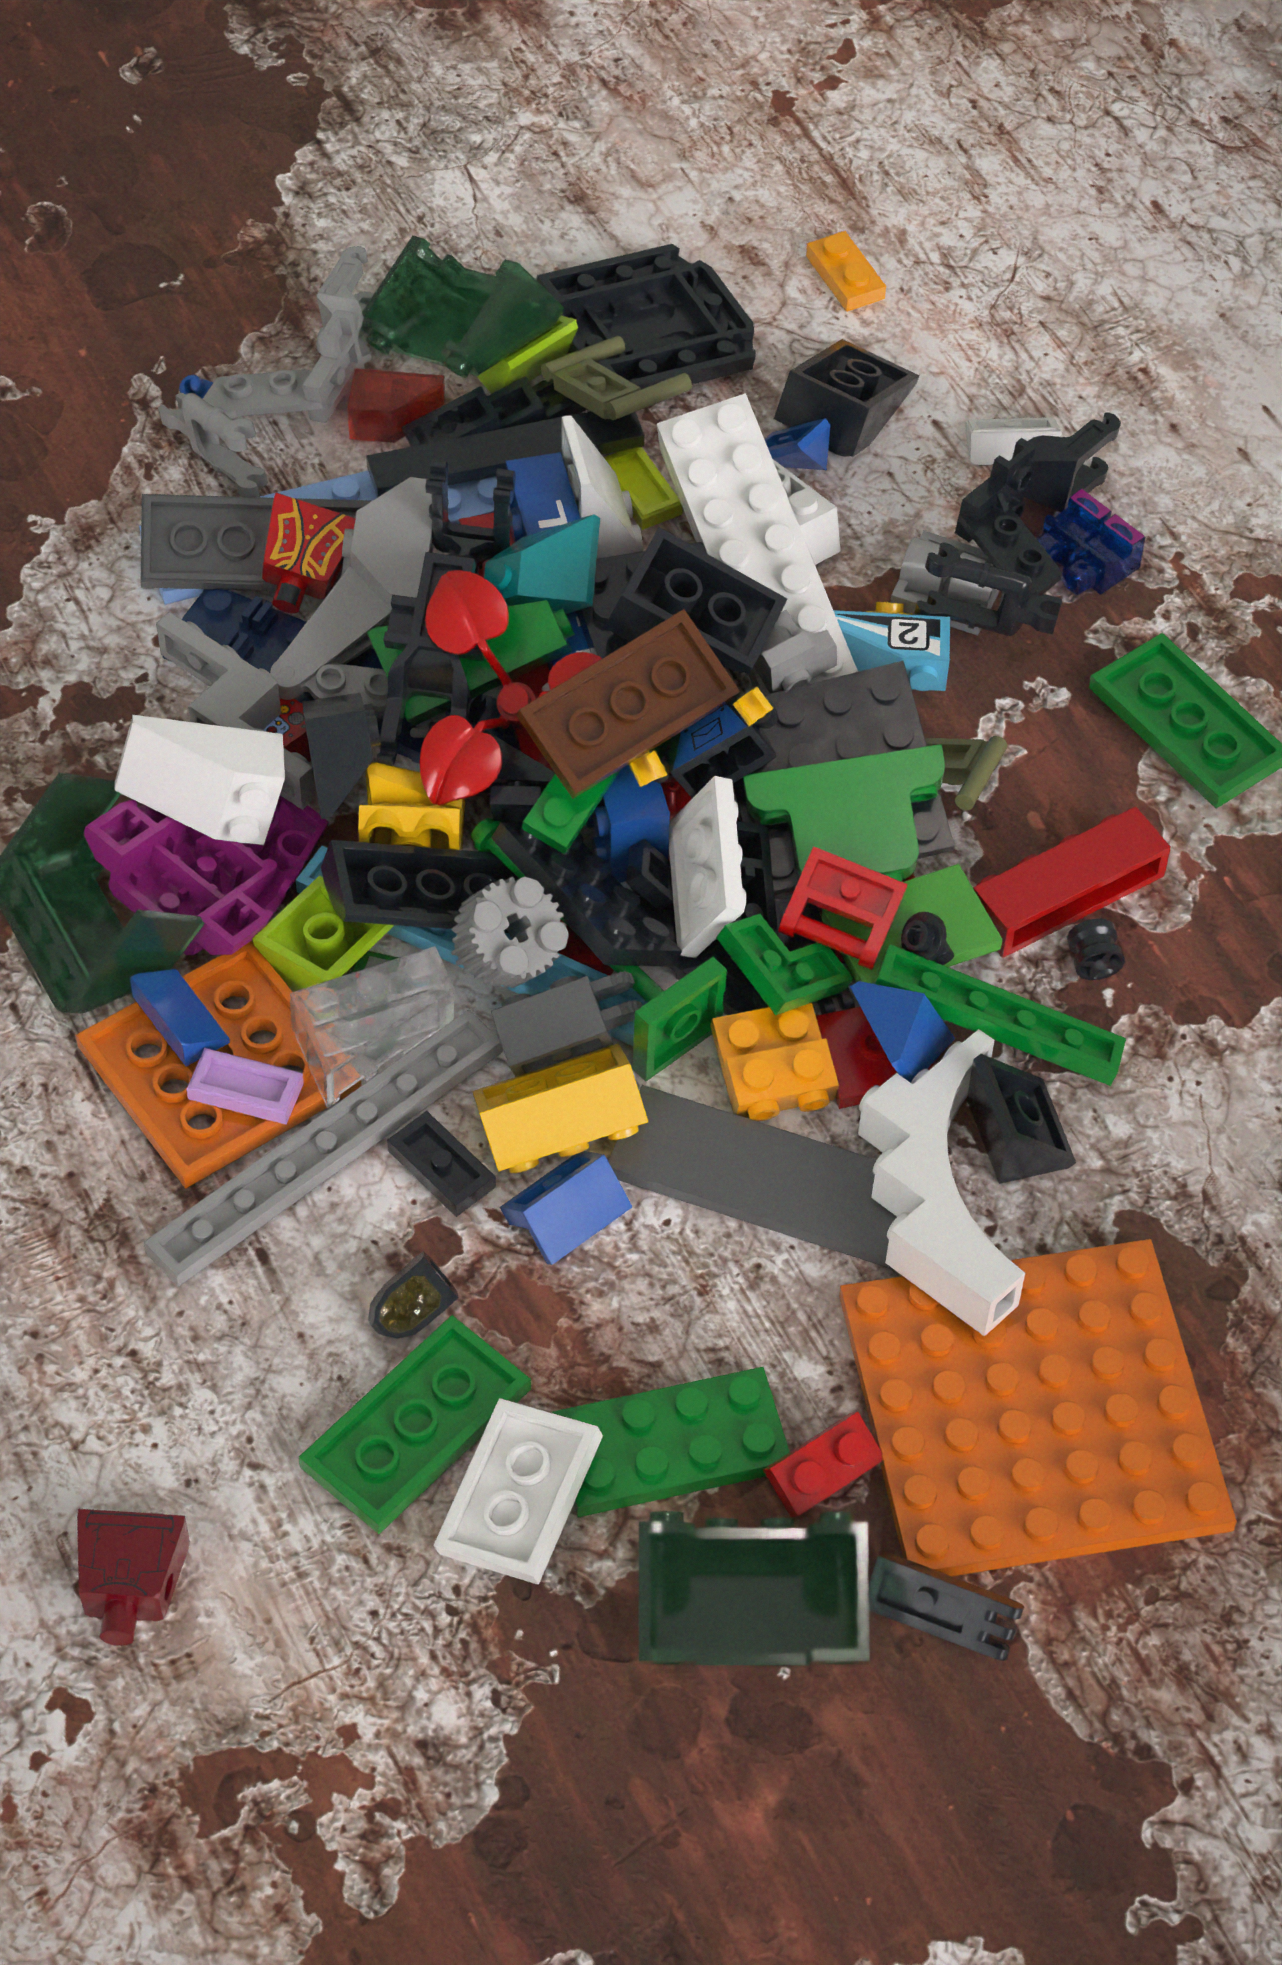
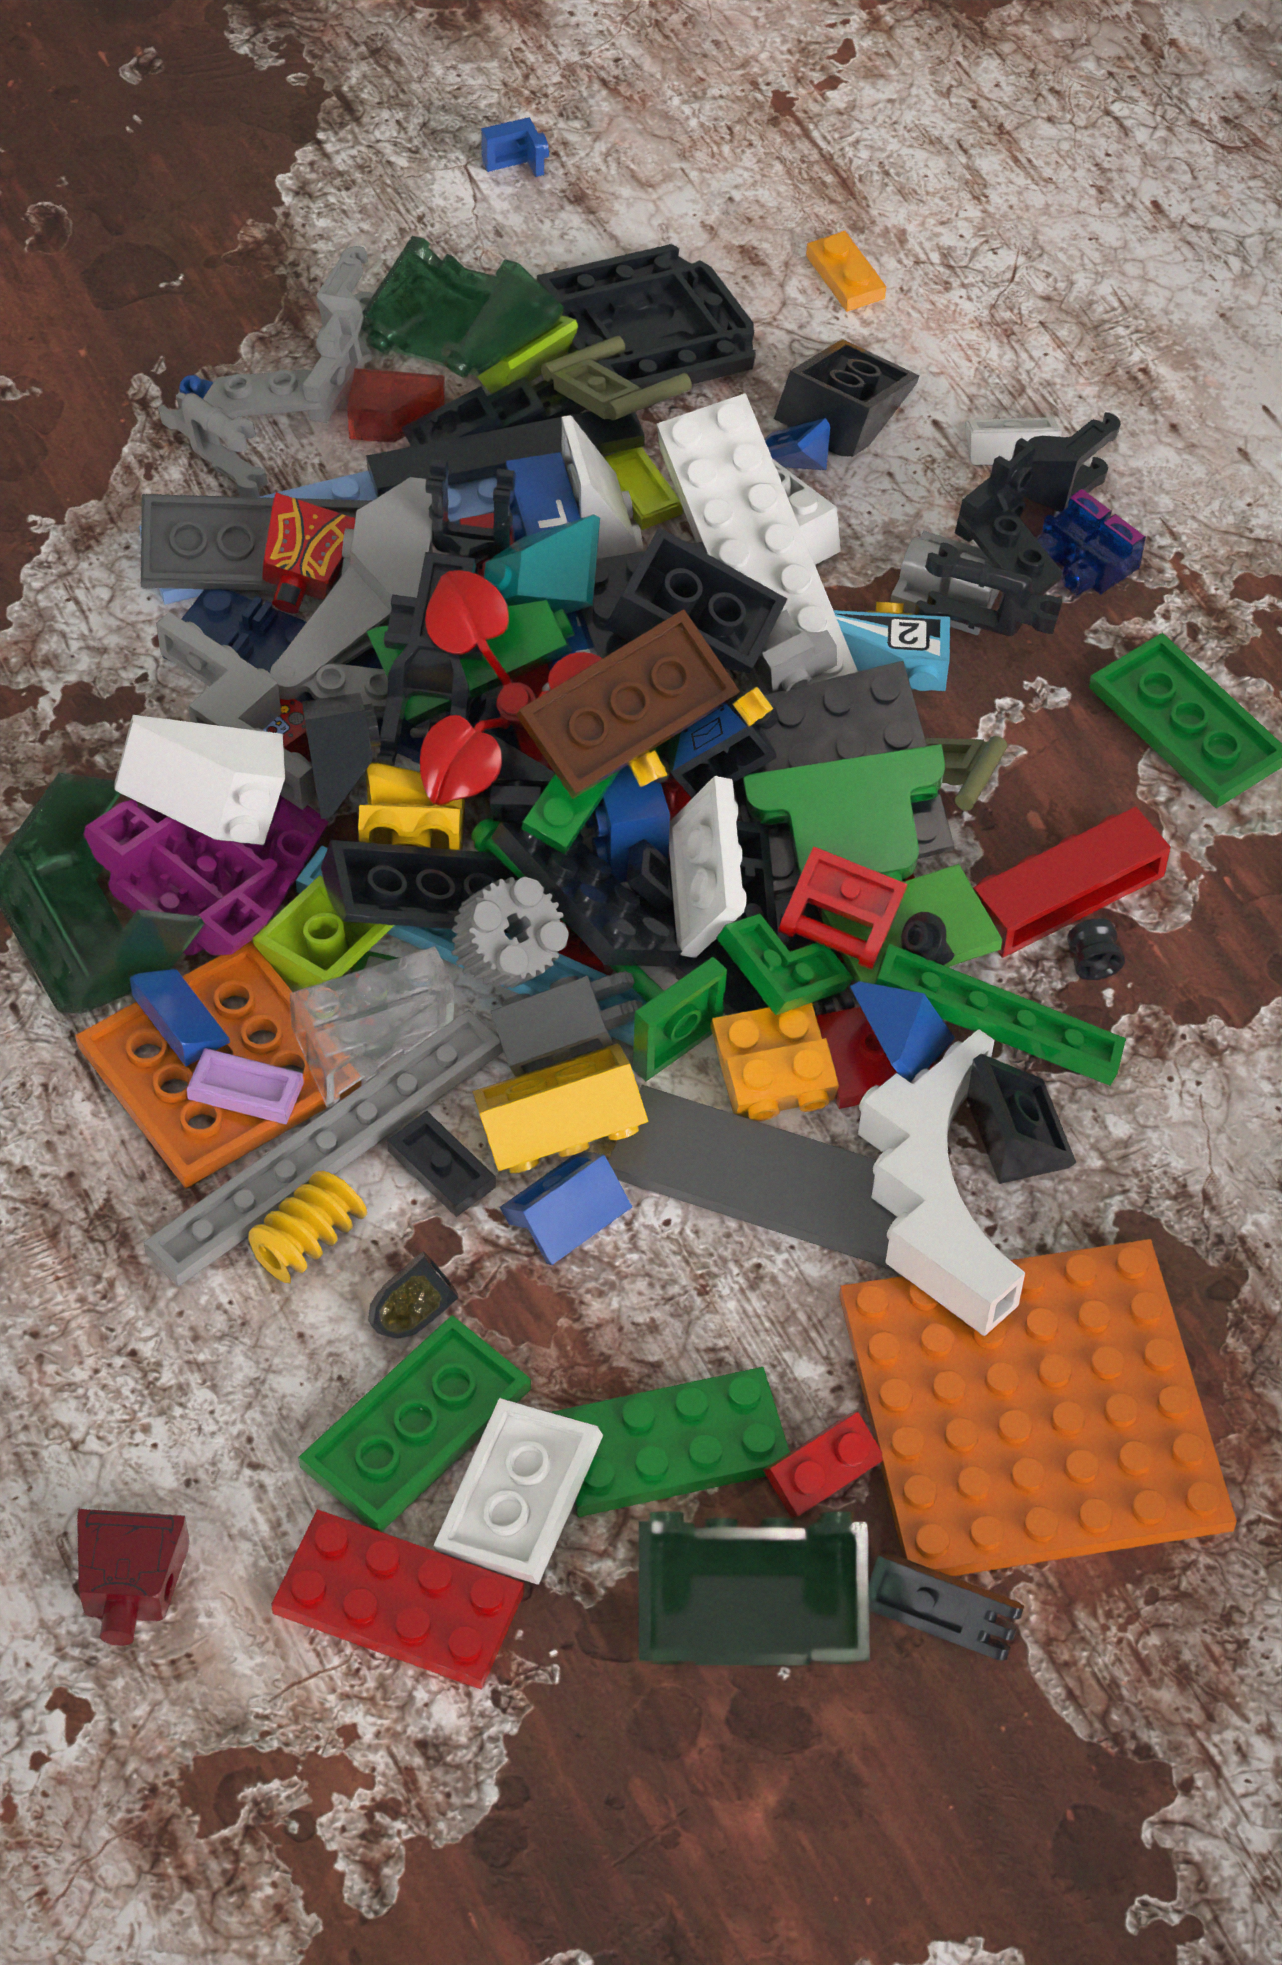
(303, 1222): none -> yellow piece
(398, 1599): none -> red plate
(513, 145): none -> blue bracket

